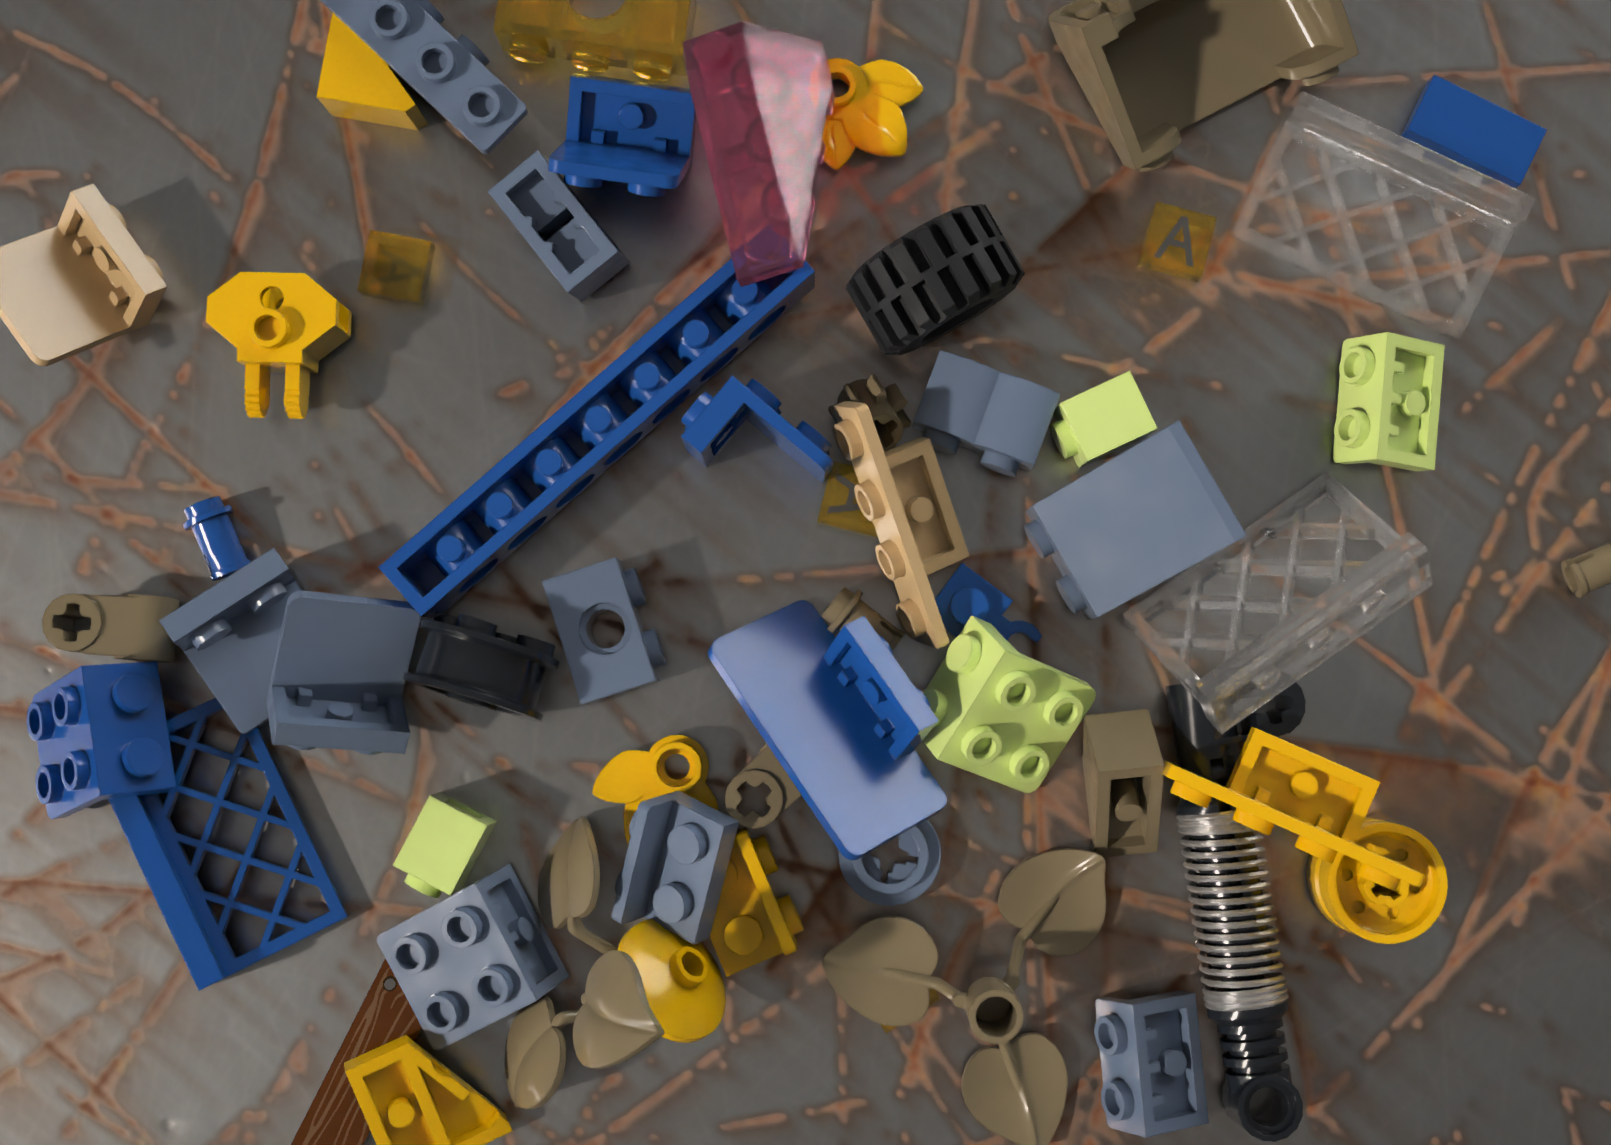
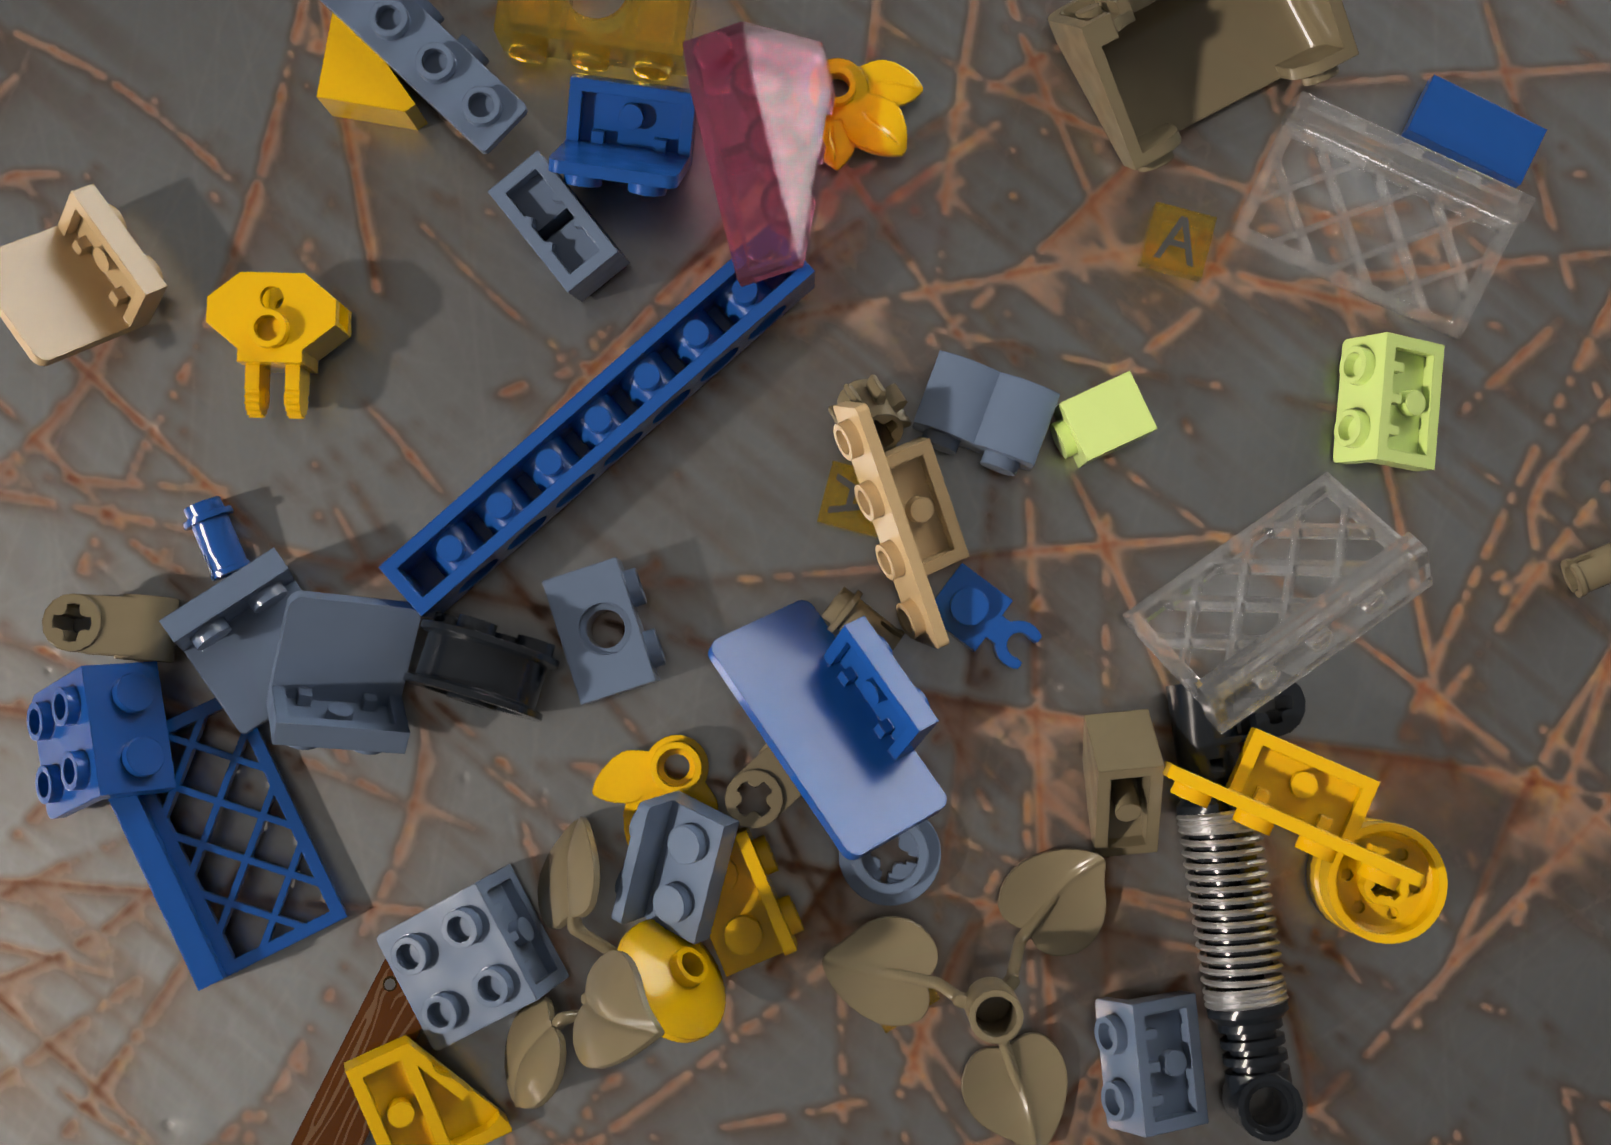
(396, 268): clear yellow tile -> none
(443, 845): yellowish green brick -> none
(716, 419): blue bracket -> none
(934, 279): black tyre -> none
(1002, 709): yellowish green bracket -> none
(1132, 523): sand blue slope -> none

